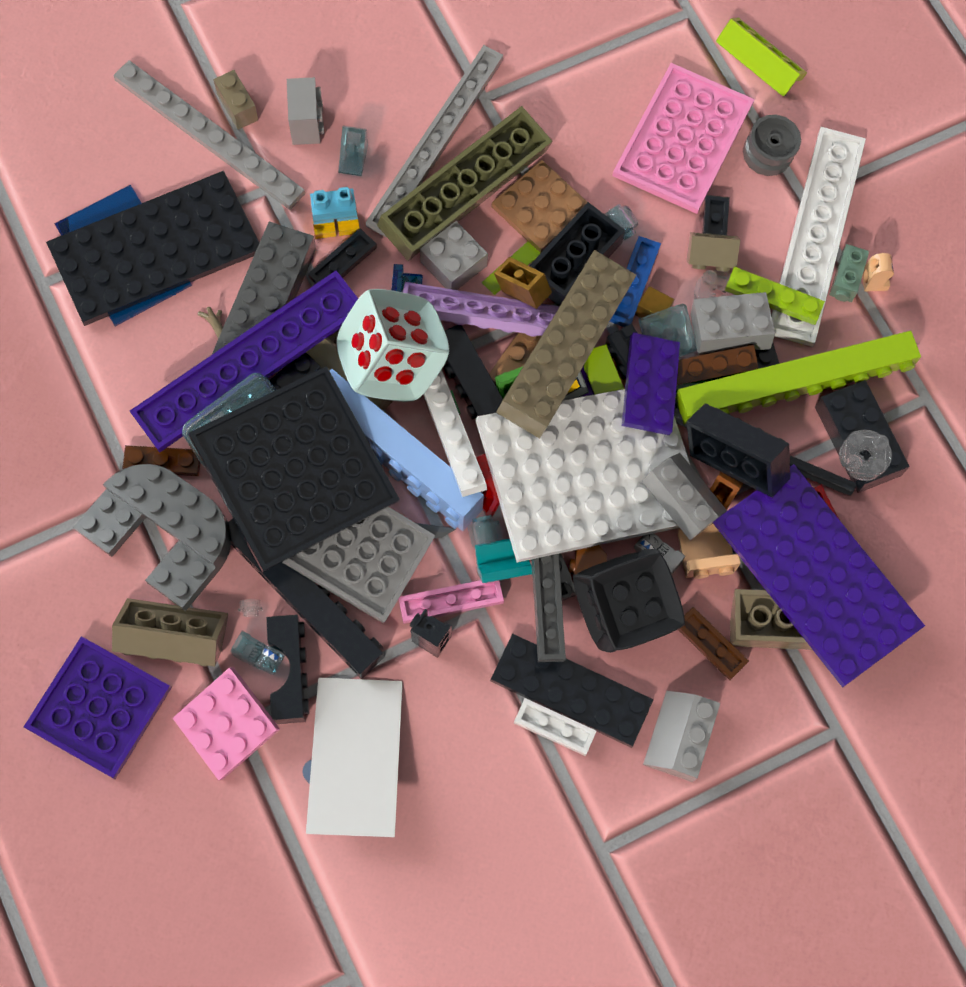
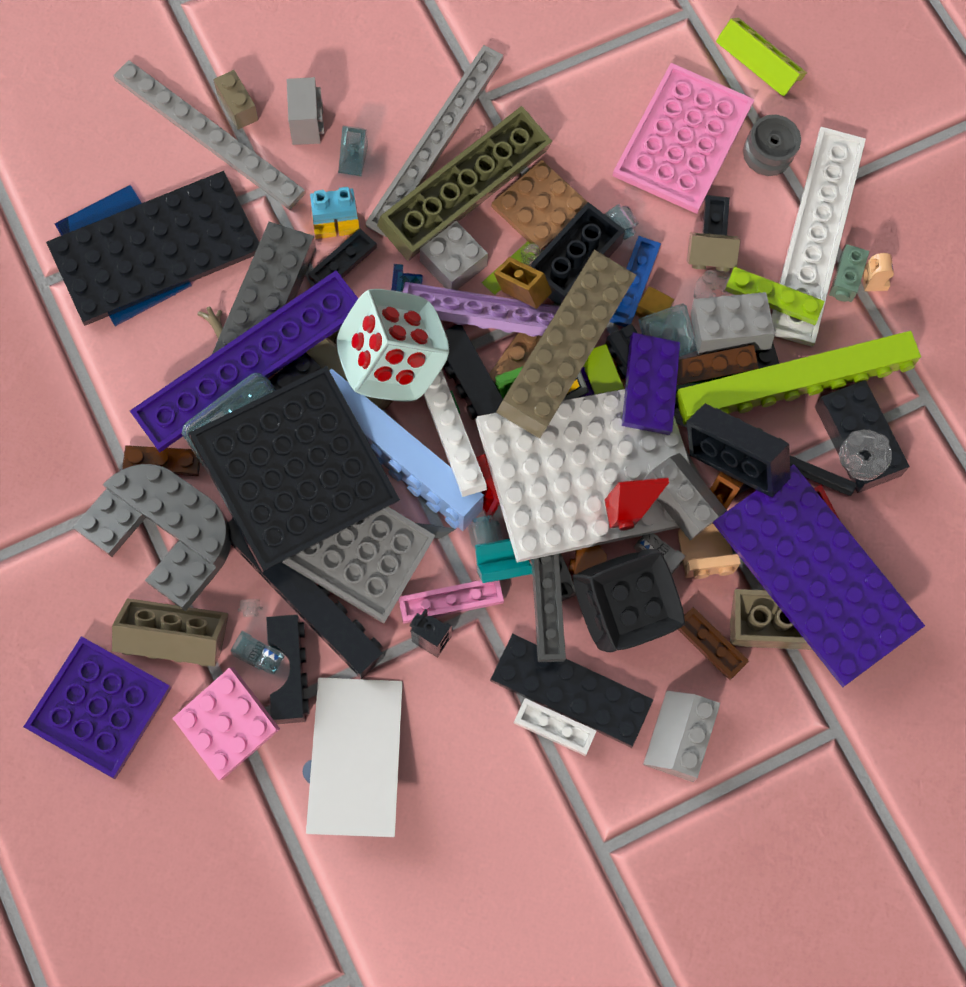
(526, 257): none -> clear plate
(631, 501): none -> red slope

